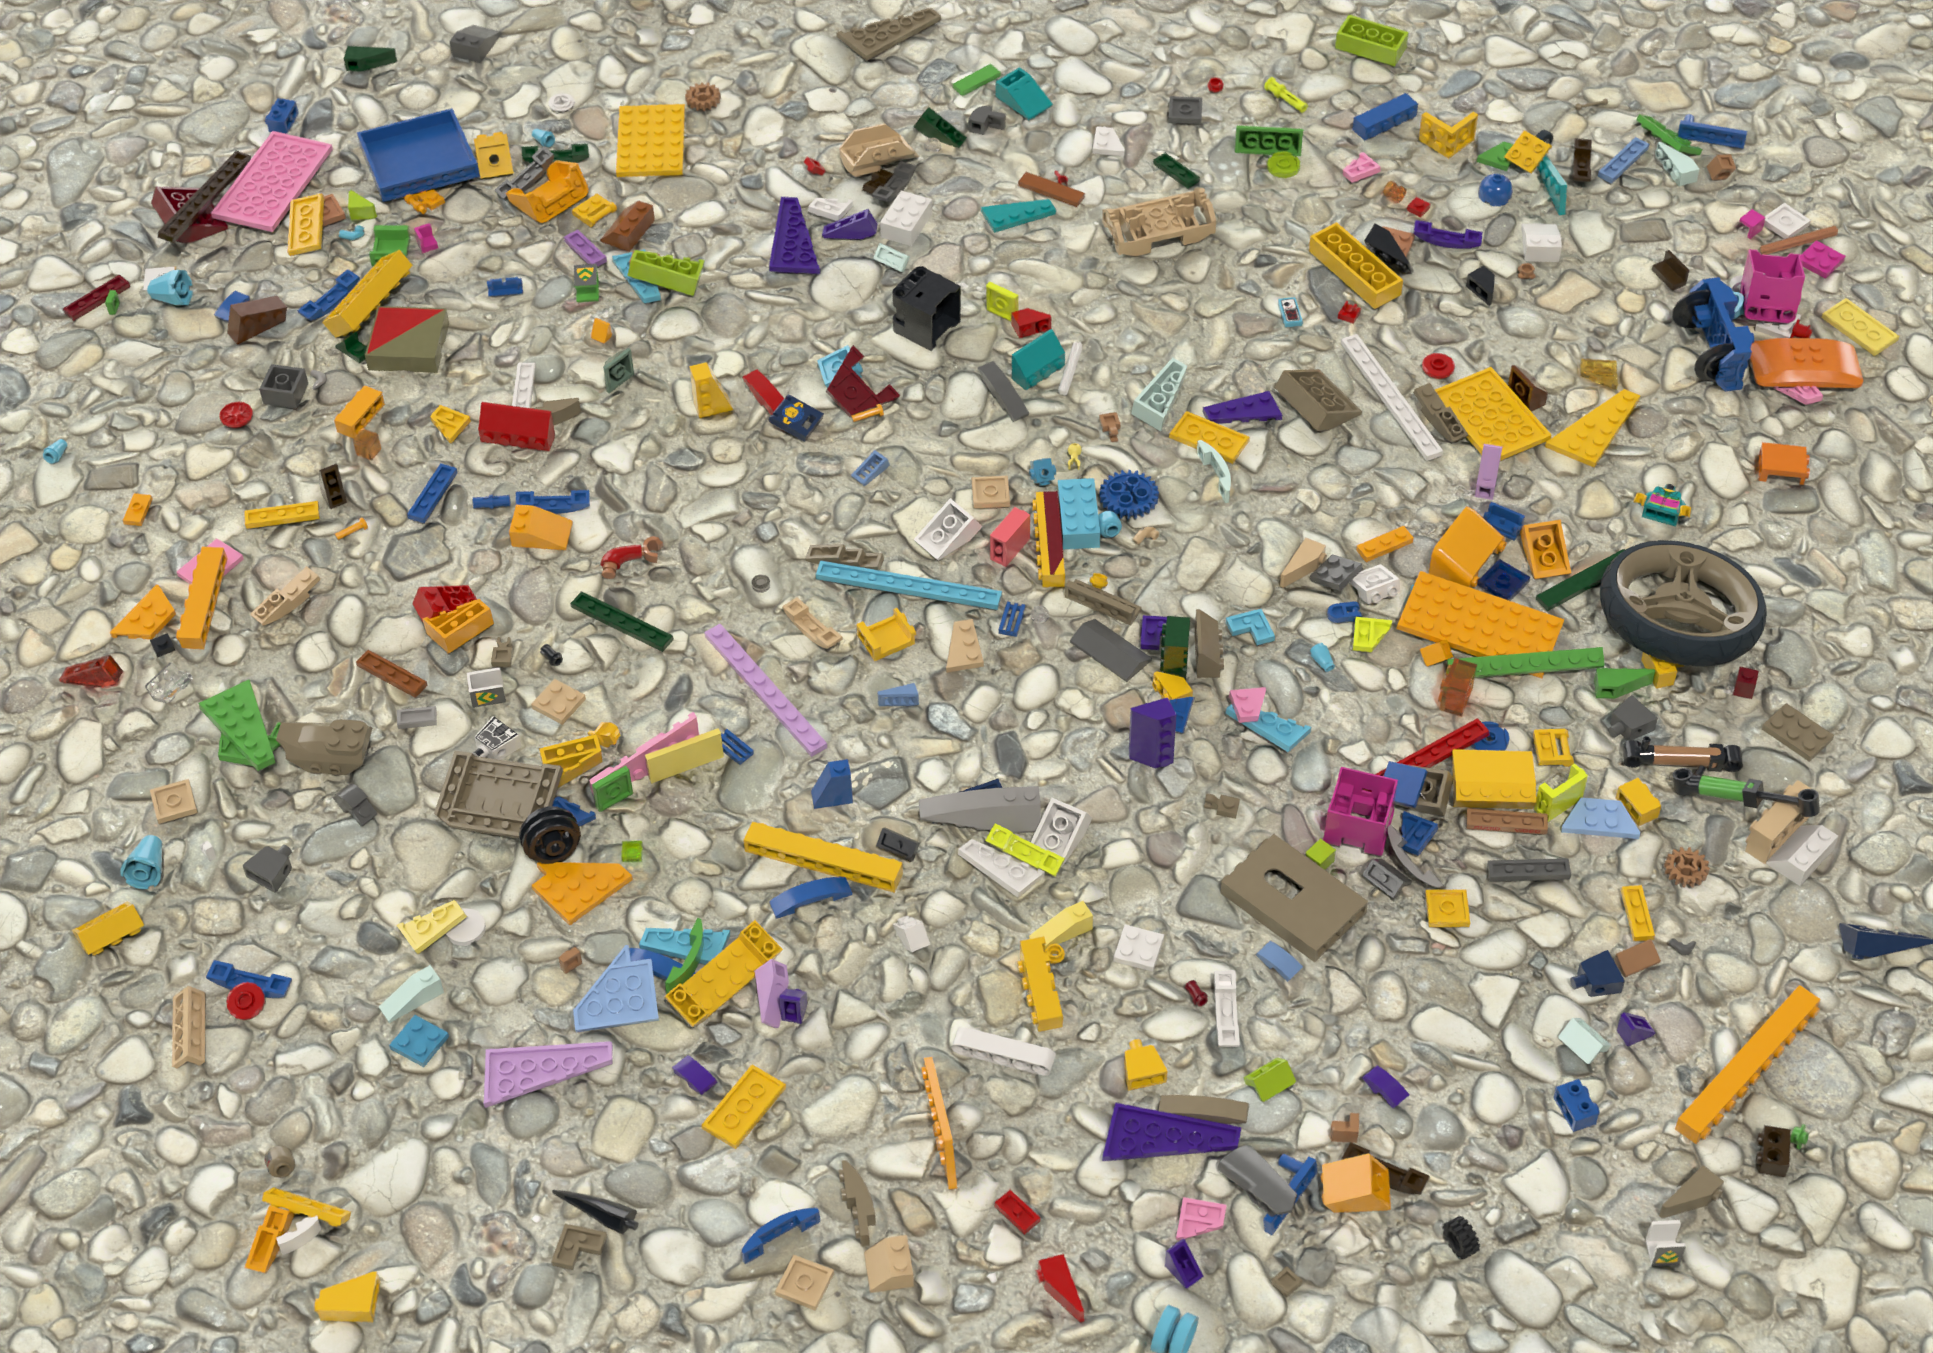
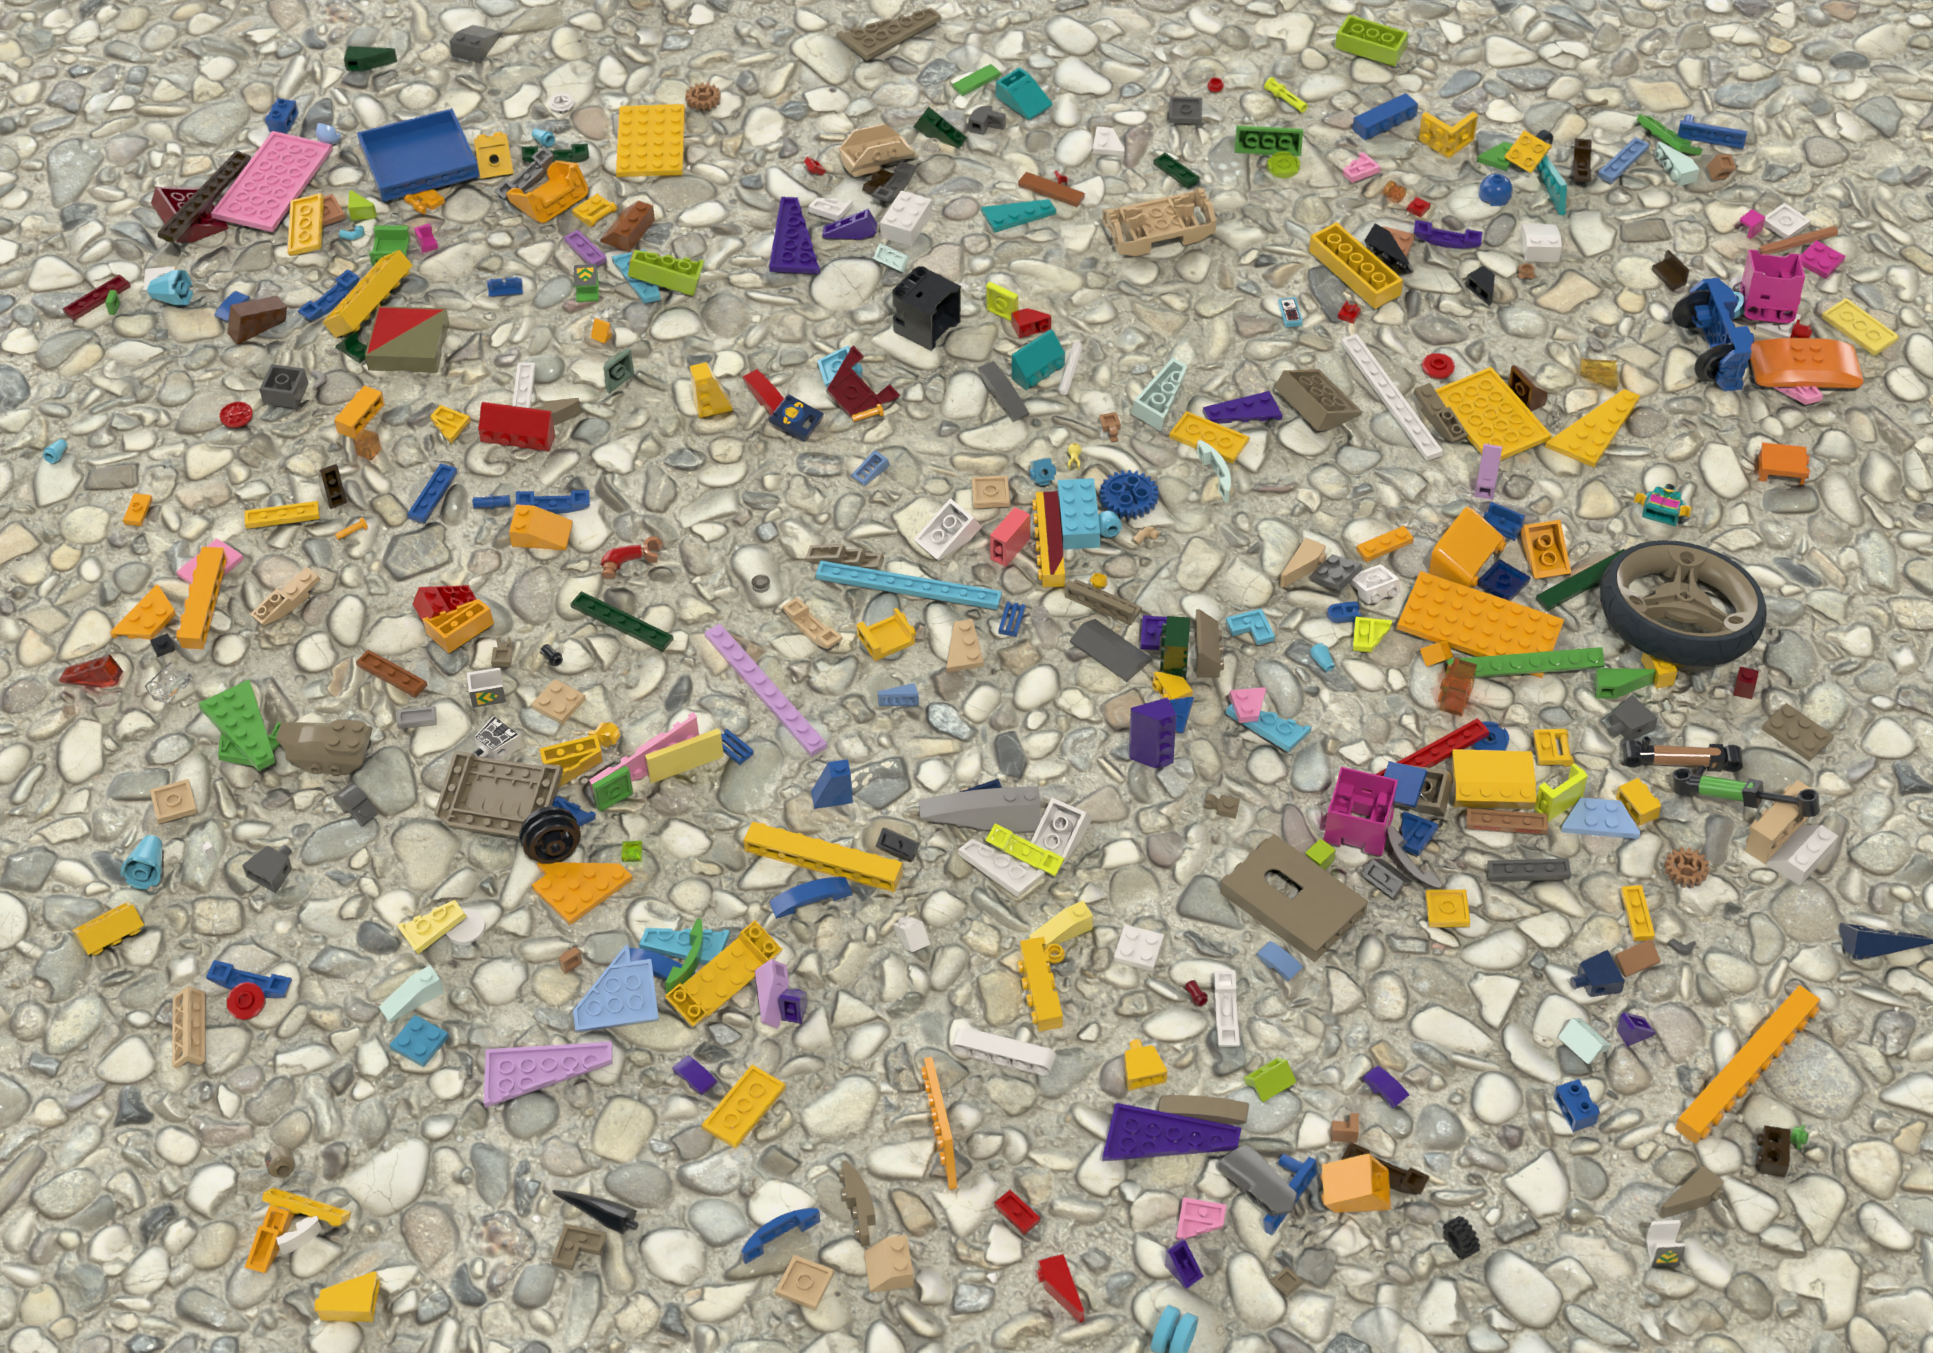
(327, 134): none -> light blue hair

